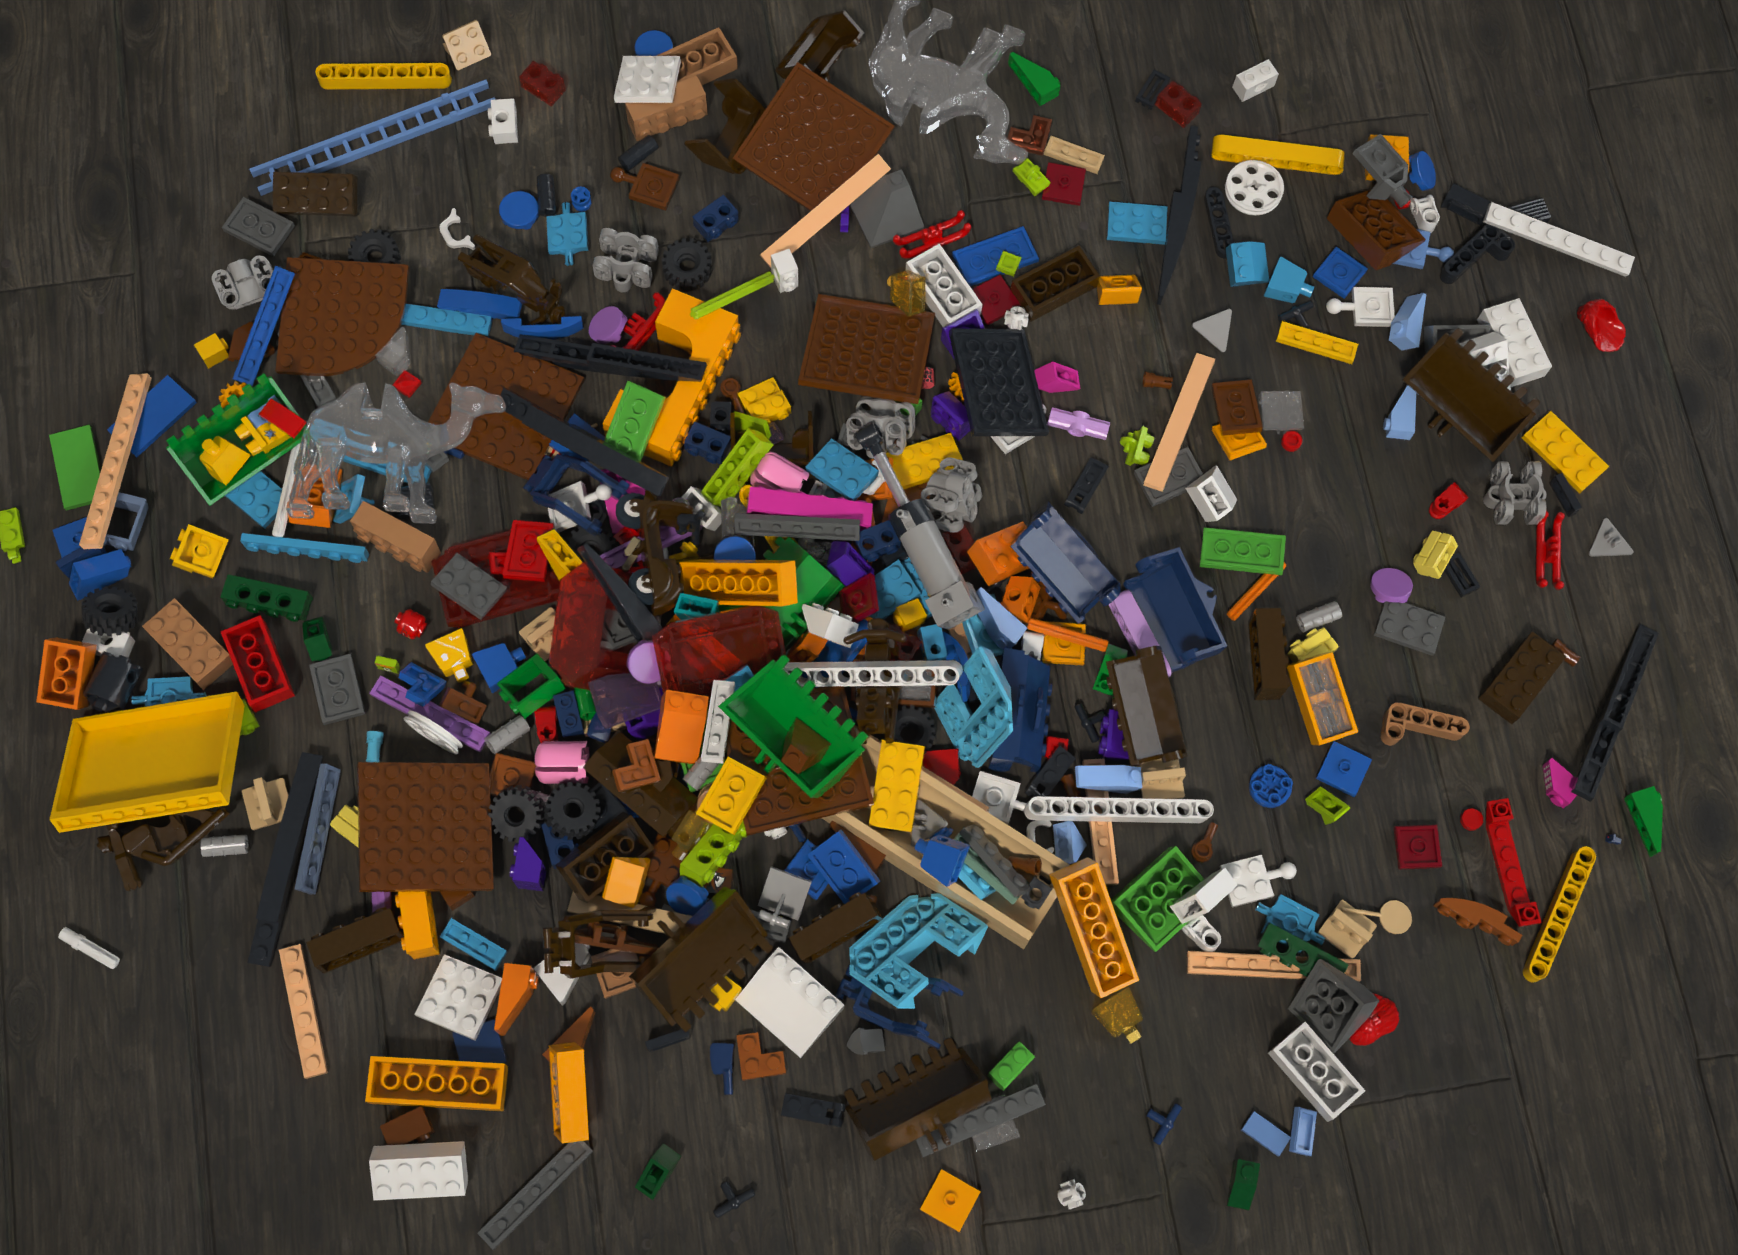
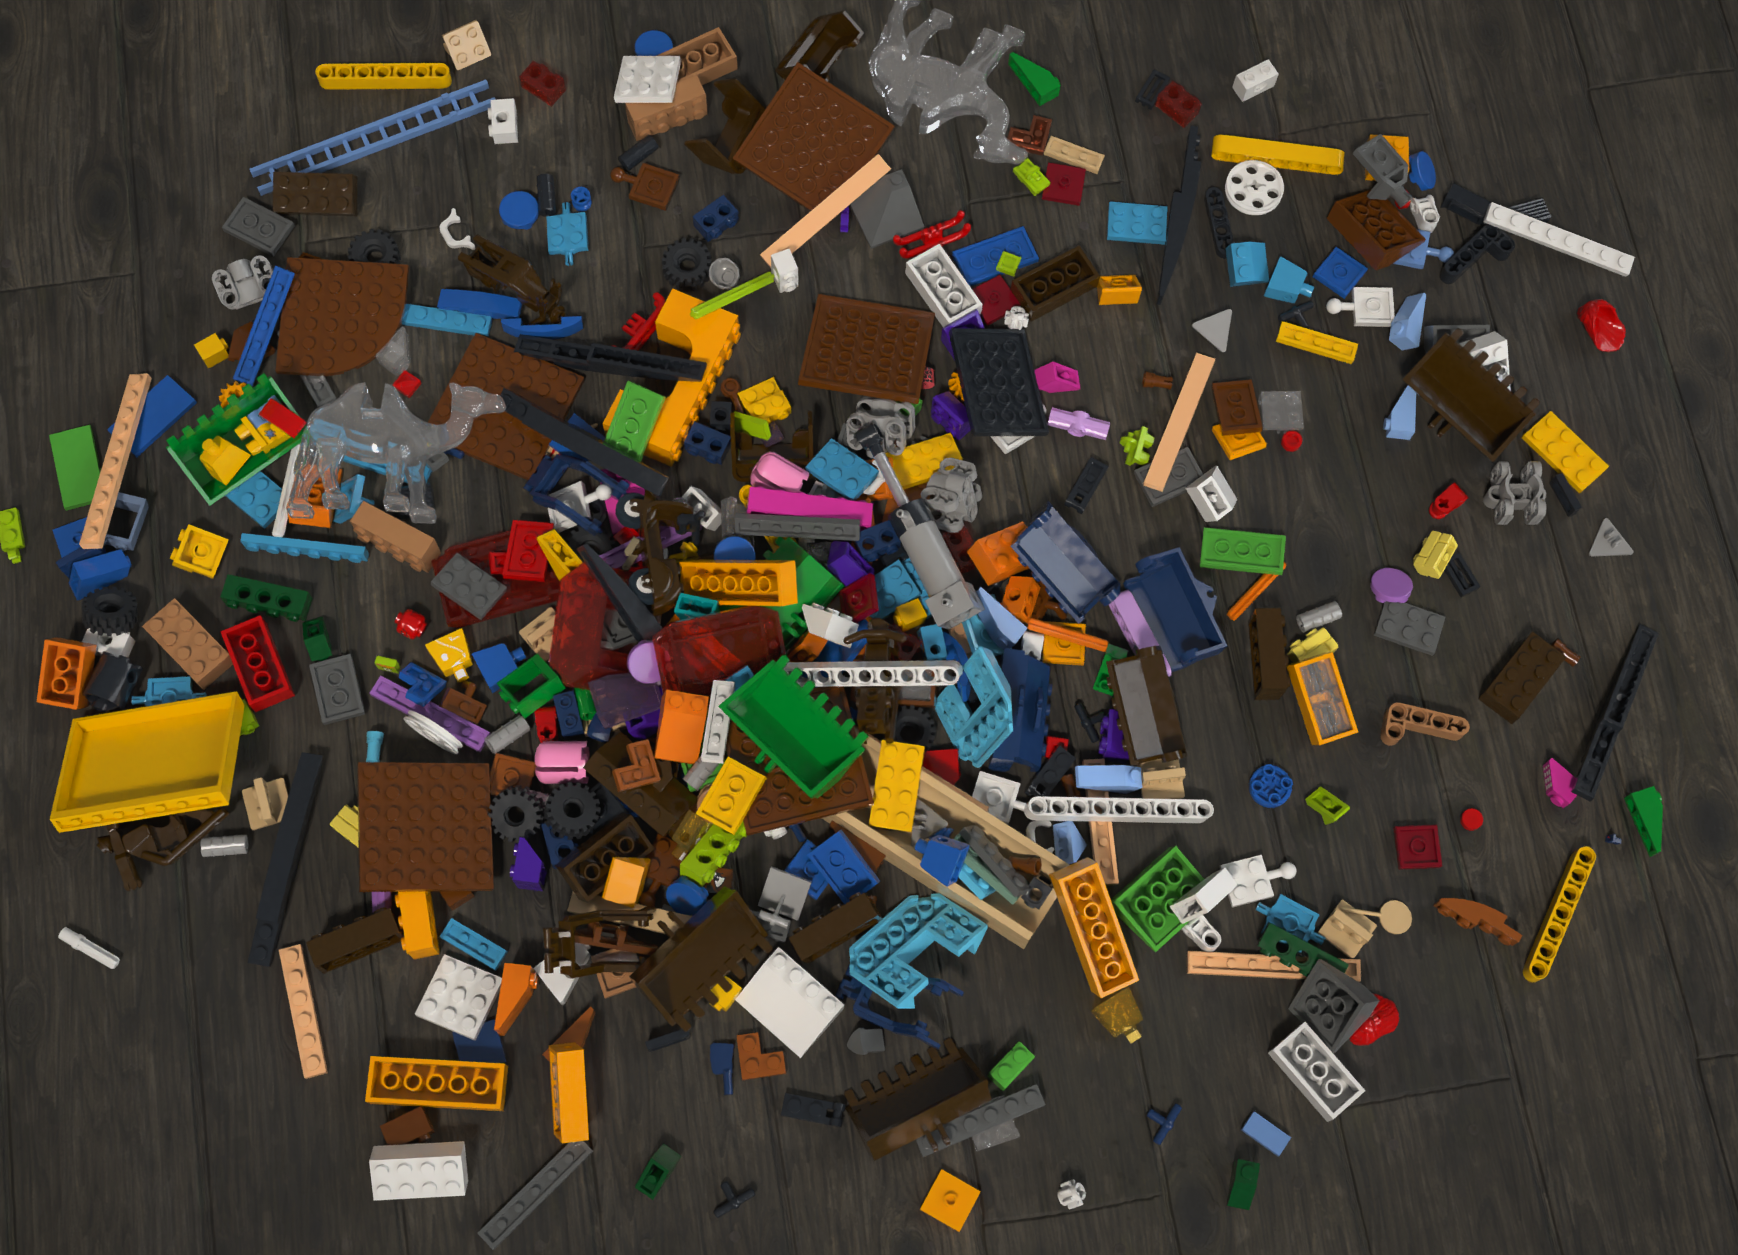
(317, 829): sand blue tile -> none
(607, 325): medium lavender tile -> none
(634, 271): light grey piece -> none
(724, 273): none -> light grey hair
(737, 467): lime brick -> none
(803, 747): reddish brown slope -> none
(908, 292): clear yellow torso -> none
(1202, 850): reddish brown plate -> none
(1302, 1131): medium blue tile -> none
(1343, 769): blue plate -> none
(1507, 863): red slope -> none
(1525, 350): white brick -> none
(1549, 552): red piece -> none

